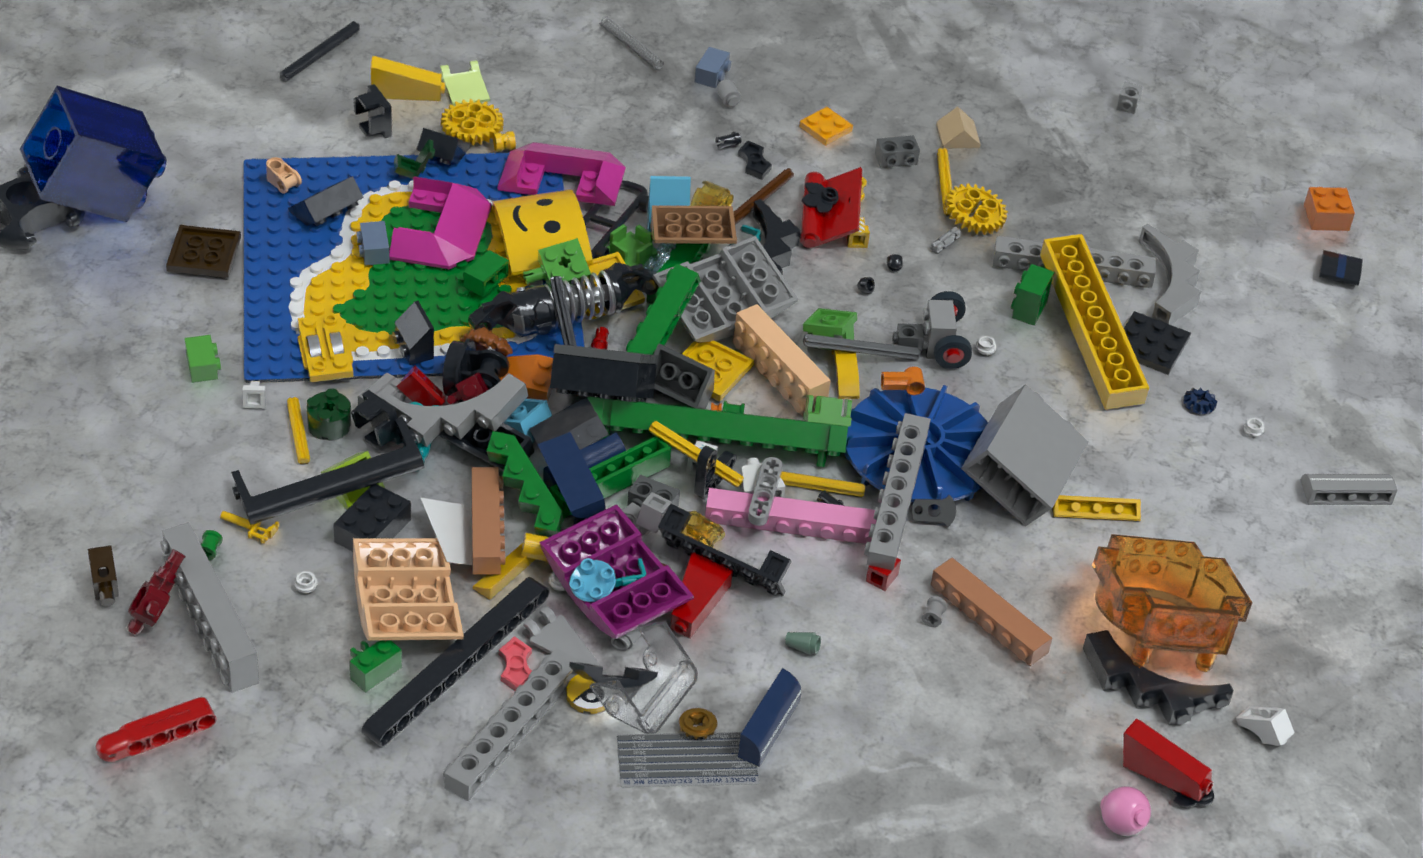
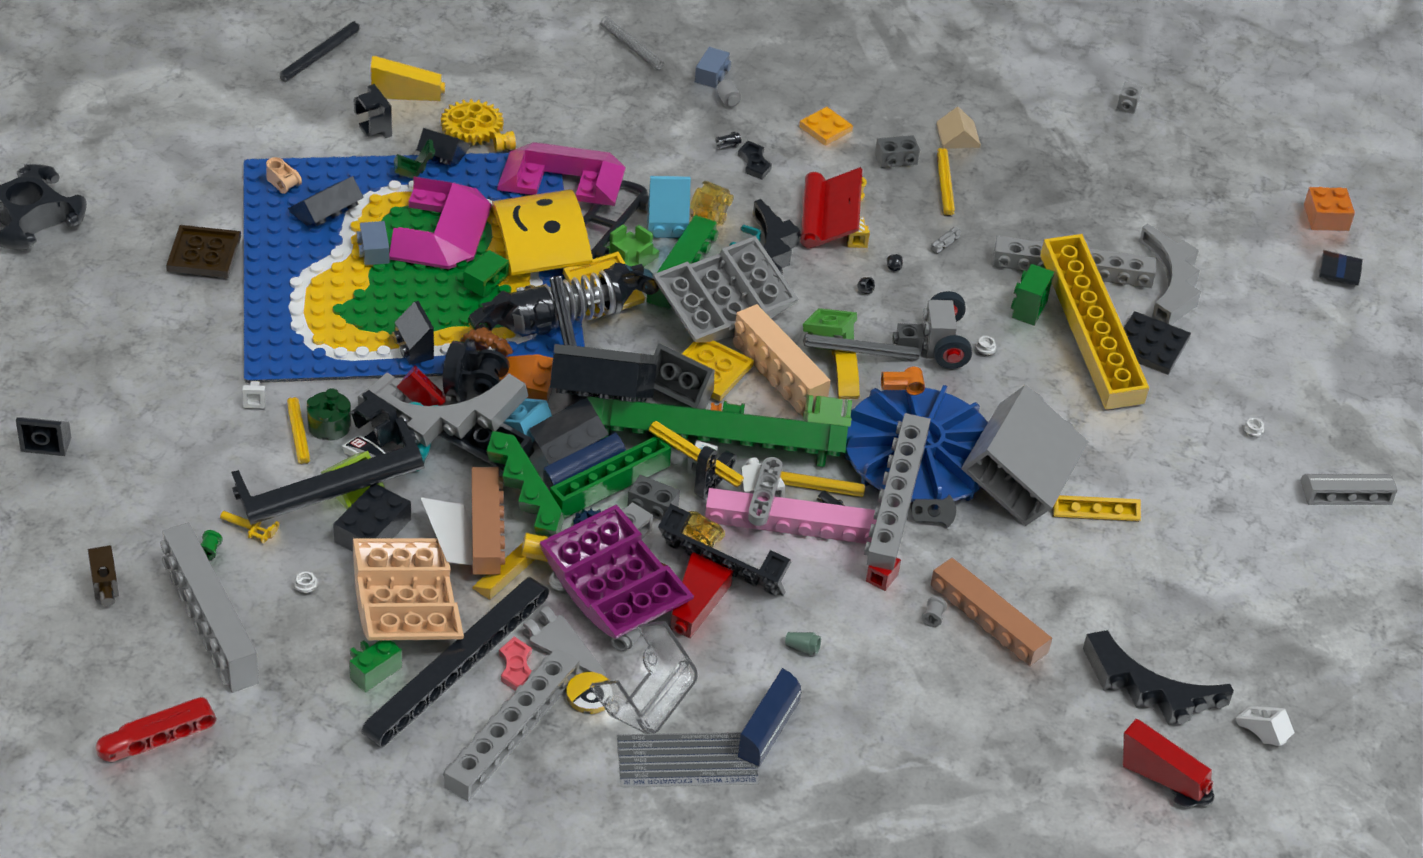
(43, 436): none -> black slope
(92, 154): clear blue brick -> none
(154, 595): dark red piece -> none
(201, 358): bright green brick -> none
(325, 347): yellow piece -> none
(361, 444): none -> slope
(465, 84): yellowish green flag -> none
(468, 389): dark red brick -> none
(555, 258): bright green brick -> none
(573, 476): dark blue brick -> none
(592, 580): medium azure dish -> none
(600, 339): red pin -> none
(624, 581): teal piece -> none
(632, 676): black slope -> none
(652, 512): light grey brick -> none
(661, 257): clear light blue plate -> none
(666, 310): green brick -> none
(693, 224): medium nougat slope -> none
(697, 716): pearl gold gear -> none
(763, 194): reddish brown axle -> none
(820, 197): black plate -> none
(988, 216): yellow gear -> none
(1125, 811): bright pink brick -> none
(1169, 597): clear orange windscreen -> none
(1204, 406): dark blue gear -> none

